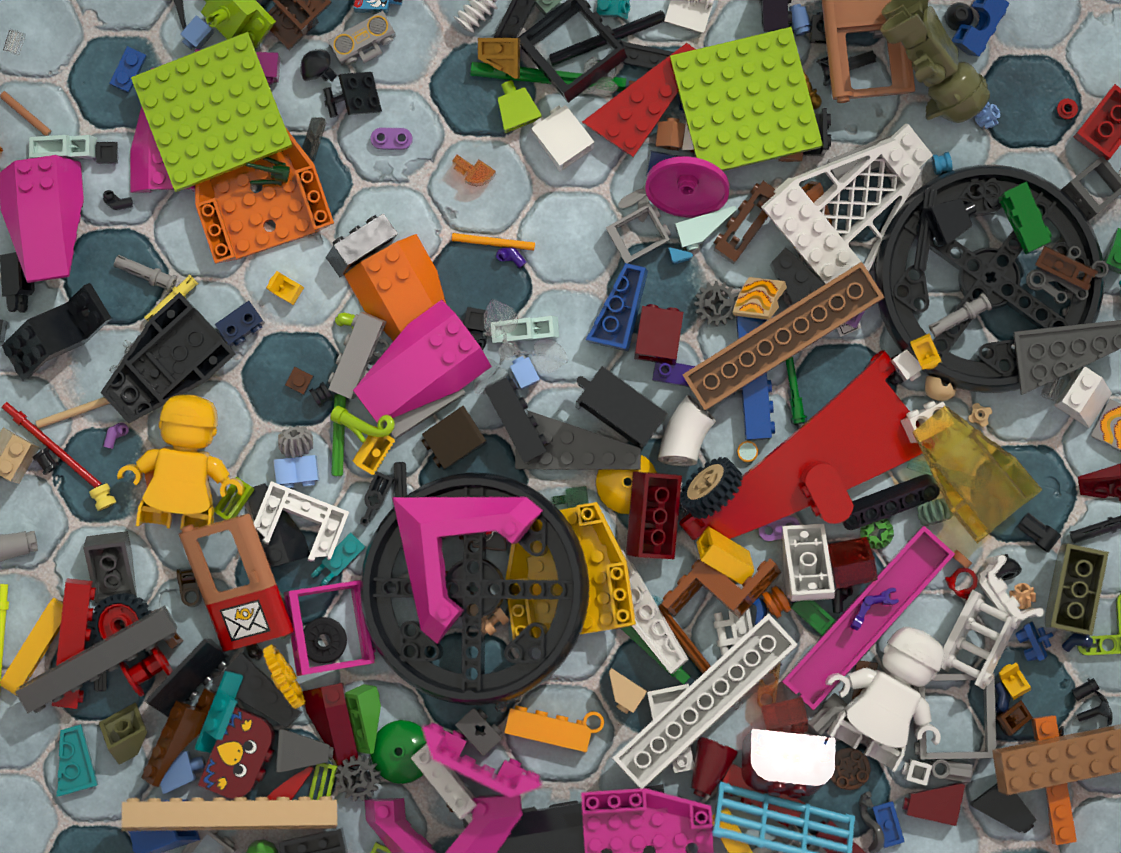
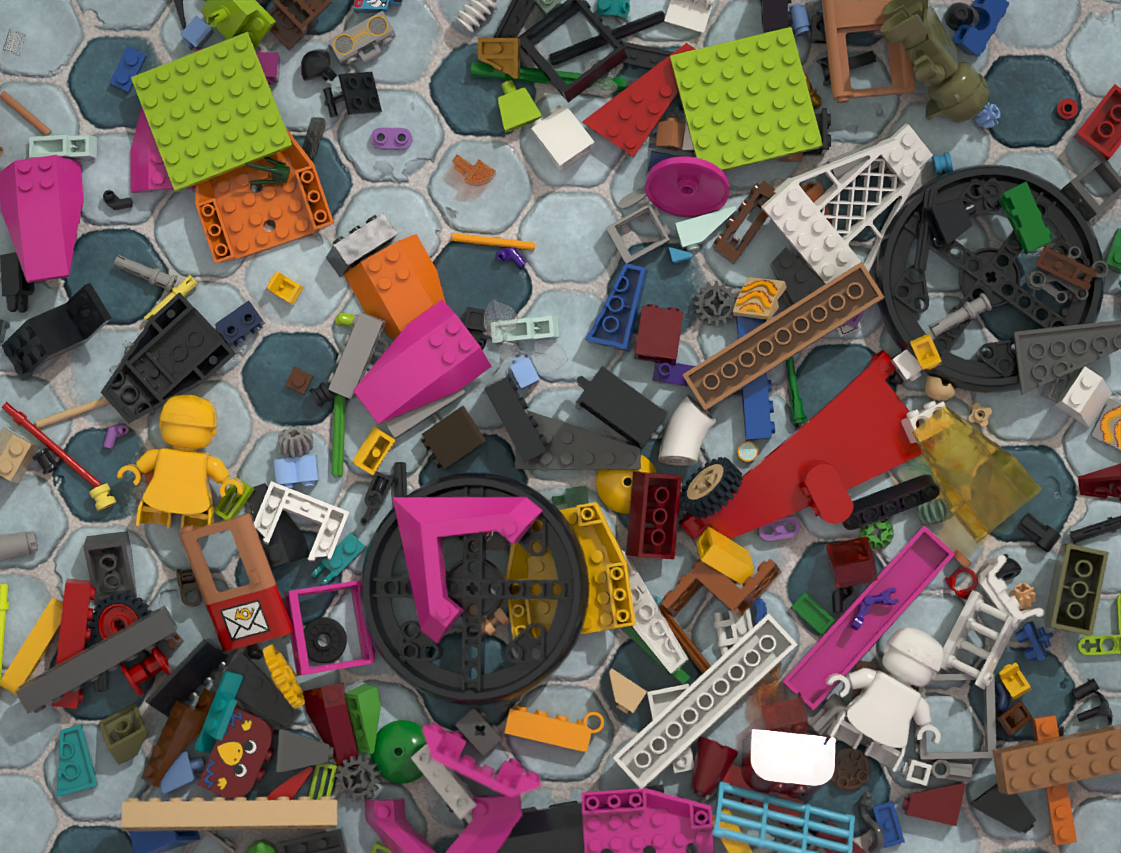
(107, 152): black plate -> none
(357, 426): lime plant -> none
(776, 602): orange wheel -> none
(806, 563): white brick -> none
(1077, 639): dark blue arm -> none

